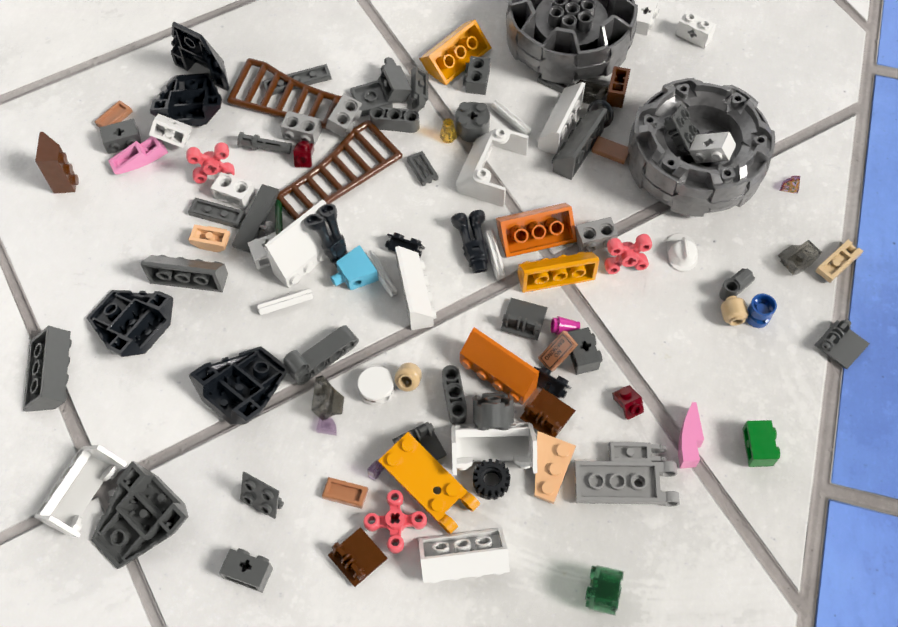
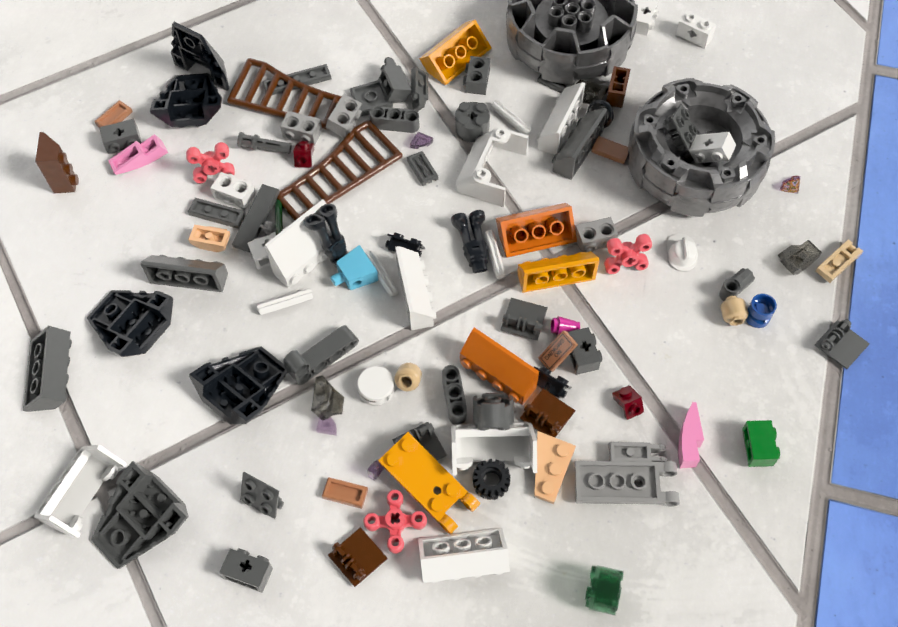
(170, 130): white brick -> none
(421, 140): none -> clear purple tile
(448, 132): clear yellow cone -> none

